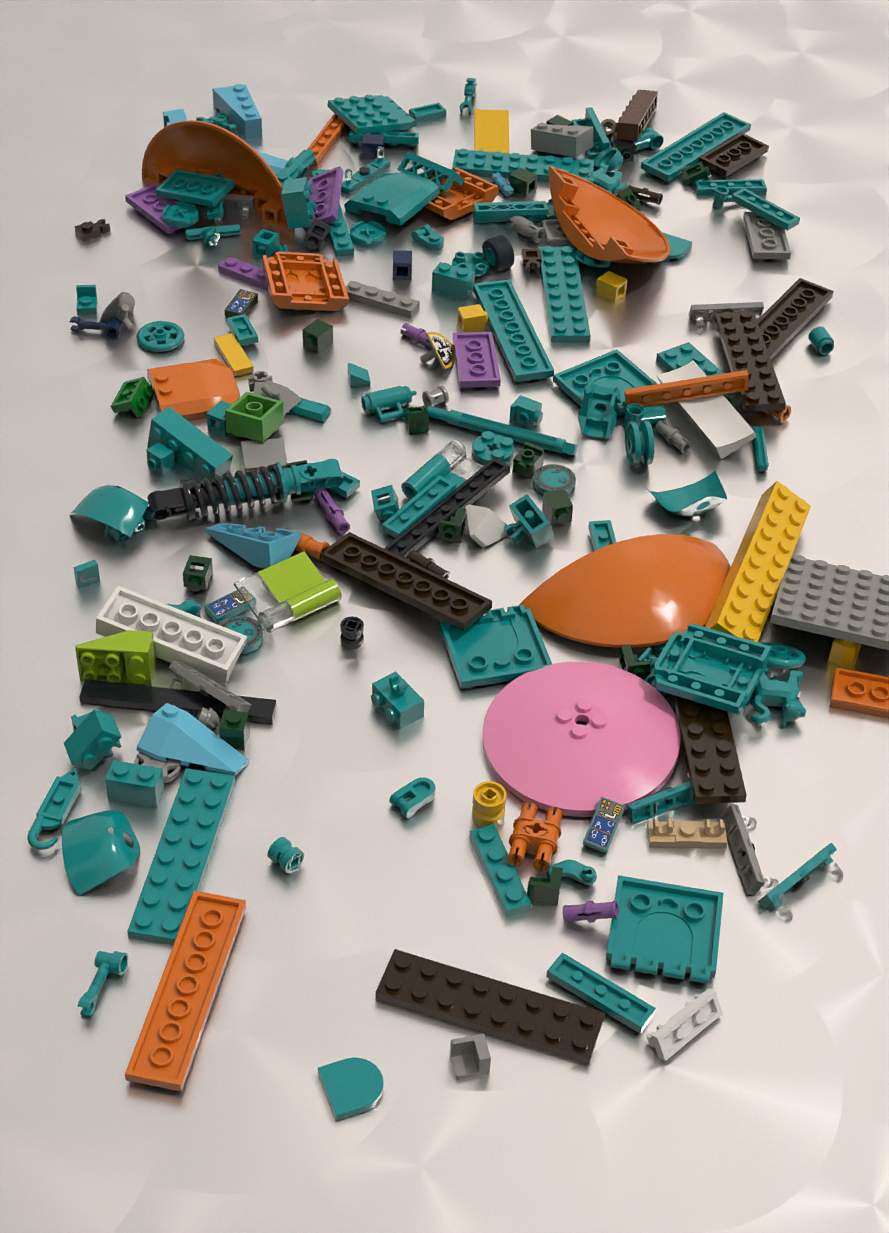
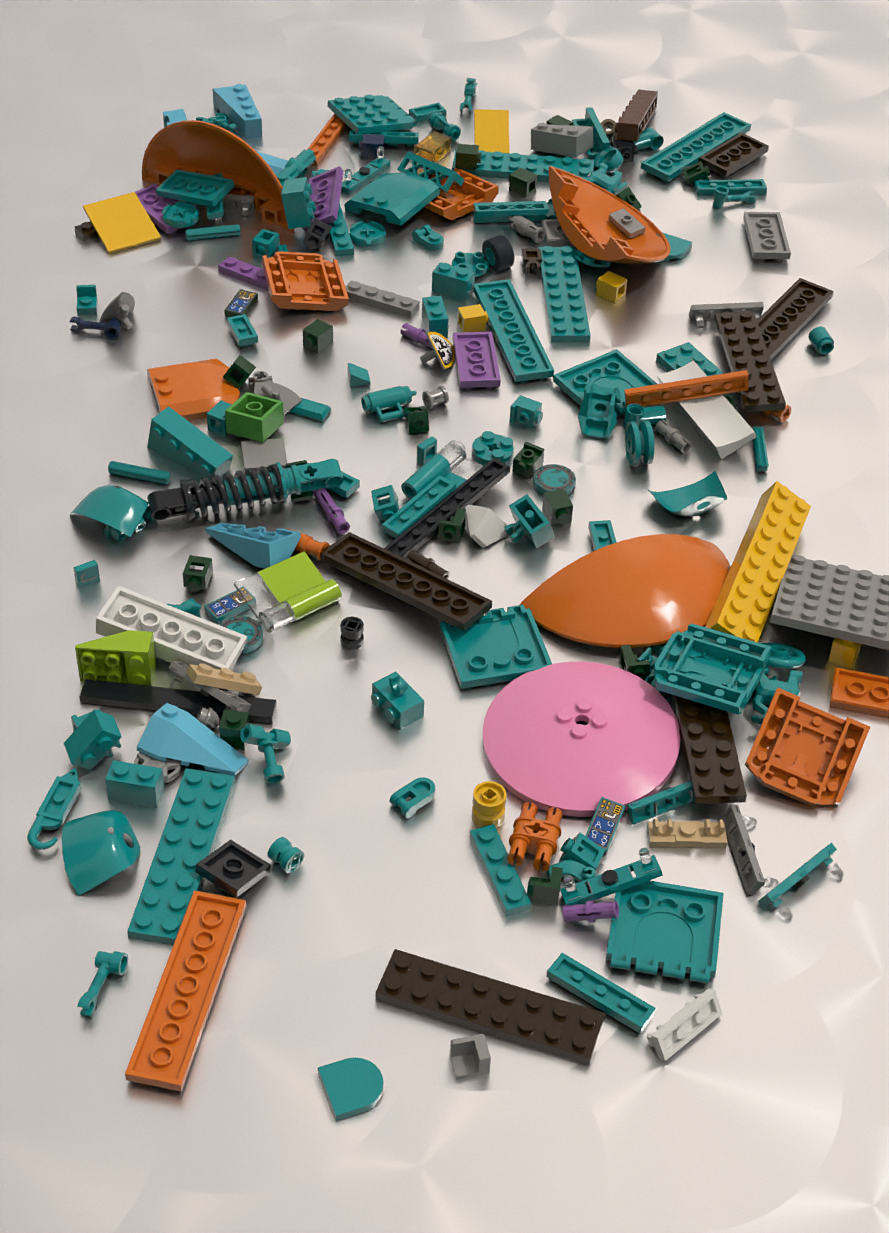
(121, 222): none -> yellow piece
(133, 395): green bracket -> none
(139, 472): none -> teal axle
(160, 336): teal plate -> none
(160, 458): teal plate -> none
(209, 236): teal wheel -> none
(224, 679): none -> tan plate
(233, 354): yellow tile -> none
(233, 868): none -> black plate
(239, 372): none -> dark green brick
(267, 743): none -> teal bar
(402, 265): dark blue brick -> none
(426, 450): none -> teal tile
(434, 147): none -> clear yellow brick
(435, 315): none -> teal brick
(438, 122): none -> teal piece
(467, 156): none -> dark green brick
(502, 184): medium azure axle -> none
(515, 433): teal piece -> none
(582, 850): none -> teal bracket
(611, 880): none -> teal piece
(626, 223): none -> light grey plate
(654, 197): dark brown pin -> none
(765, 209): teal plate -> none
(805, 751): none -> orange wedge

